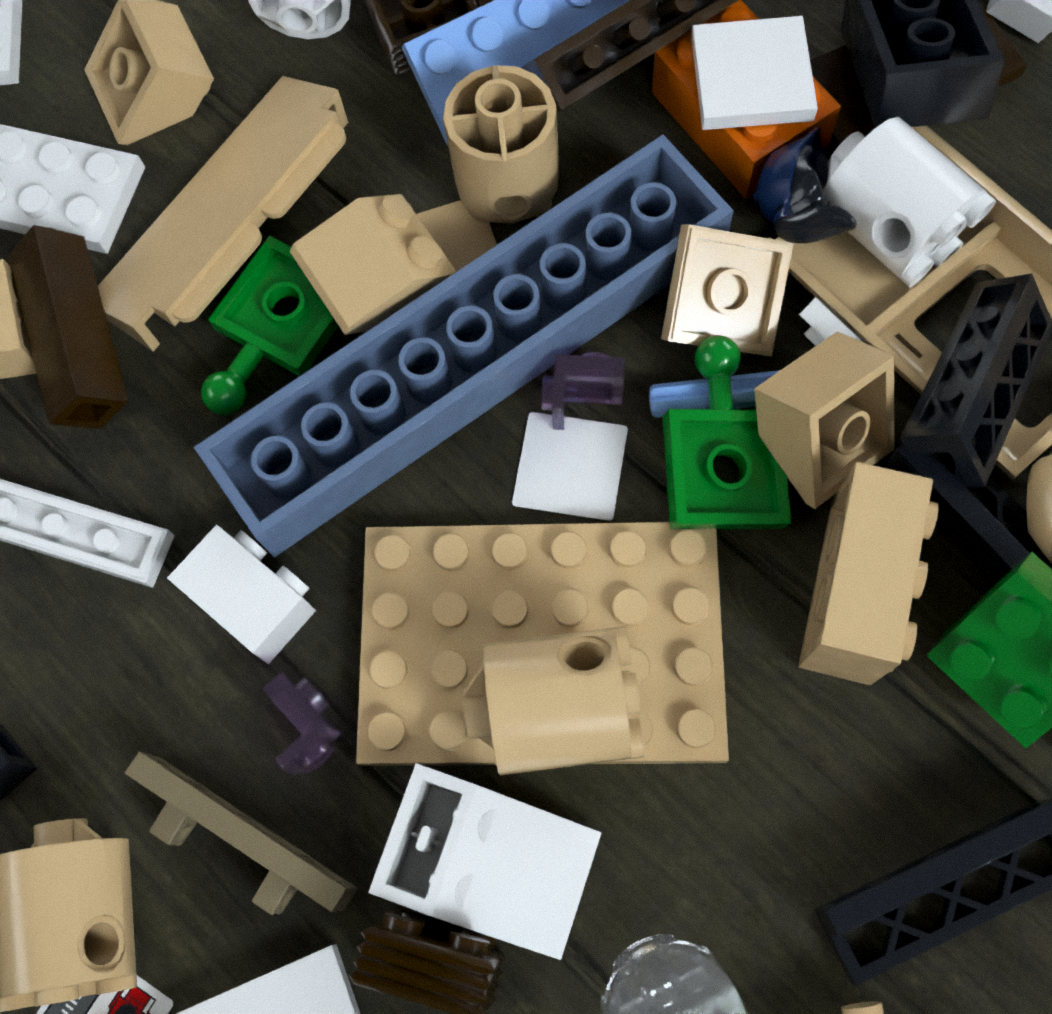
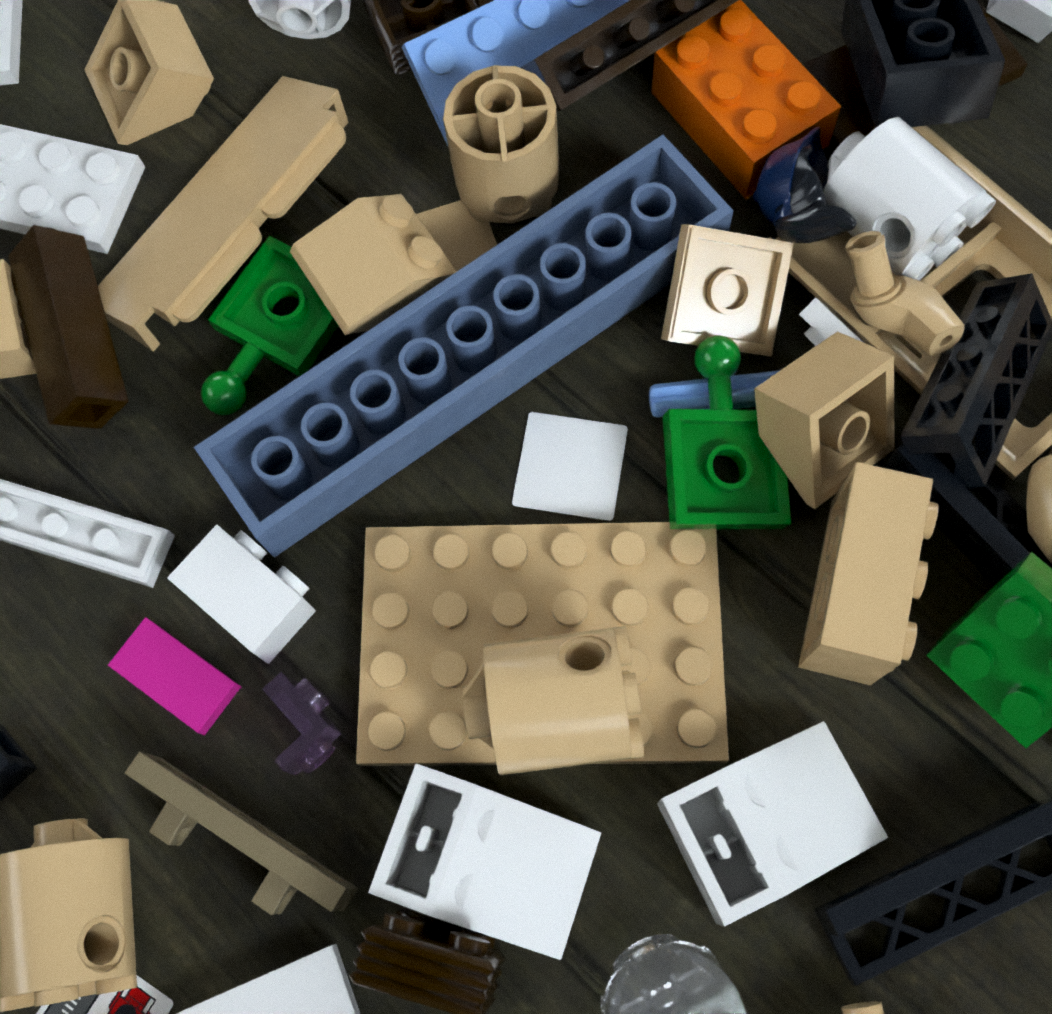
(174, 676): none -> dark pink tile
(582, 379): clear purple bracket -> none
(753, 73): white tile -> none
(771, 823): none -> white slope
(898, 301): none -> tan arm

